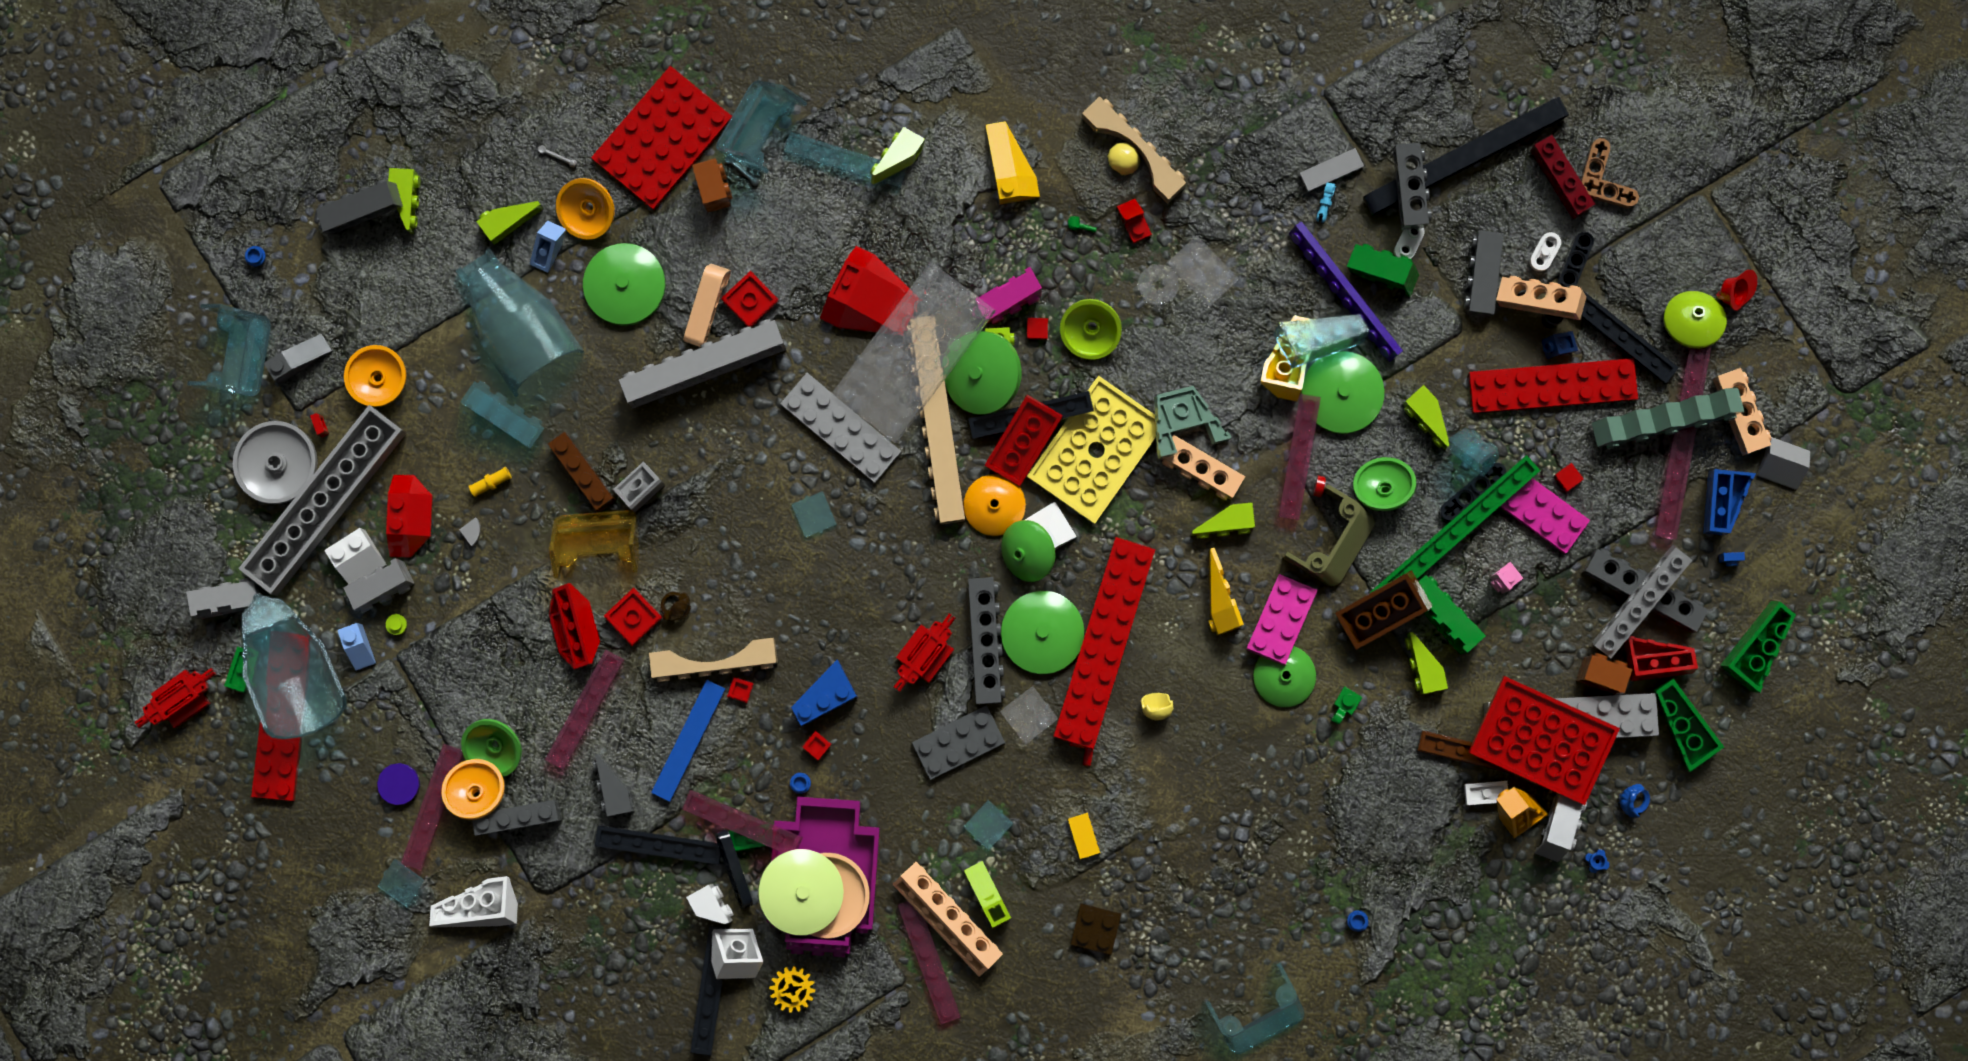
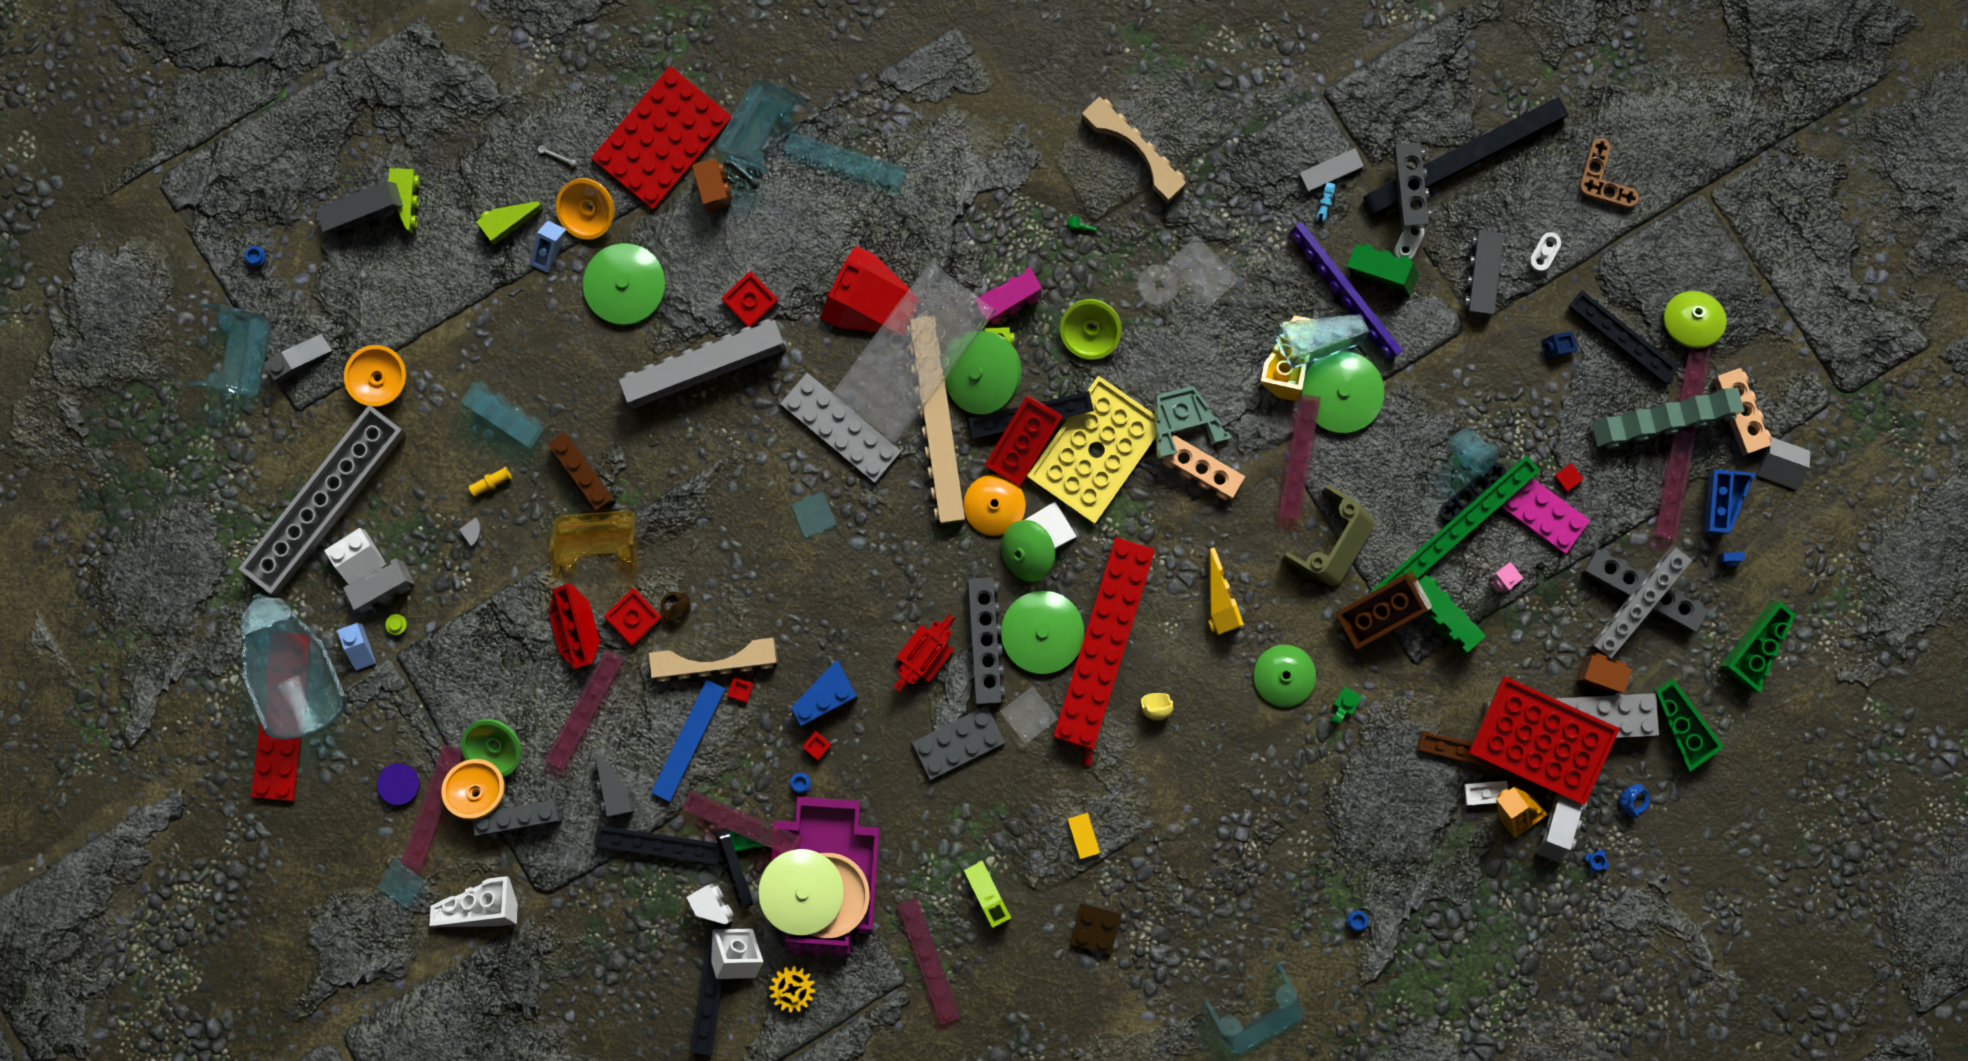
(177, 699): red piece -> none
(222, 599): light grey wedge -> none
(235, 677): green plate -> none
(274, 462): light grey dish -> none
(319, 425): red tile -> none
(408, 516): red wedge -> none
(514, 321): clear light blue windscreen -> none
(639, 487): light grey slope -> none
(705, 304): light nougat beam -> none
(902, 153): slope -> none
(947, 928): light nougat brick -> none
(988, 825): clear light blue piece -> none
(1011, 169): yellow wedge -> none
(1037, 328): red tile -> none
(1124, 158): light yellow hair -> none
(1134, 221): red slope -> none
(1233, 518): lime slope -> none
(1281, 620): dark pink plate -> none
(1319, 486): red tile -> none
(1381, 476): bright green dish -> none
(1427, 412): lime slope -> none
(1428, 670): lime slope -> none
(1553, 385): red plate -> none
(1562, 177): dark red brick -> none
(1570, 308): light nougat brick -> none
(1571, 270): black beam -> none
(1657, 659): red wedge -> none
(1738, 290): red piece -> none

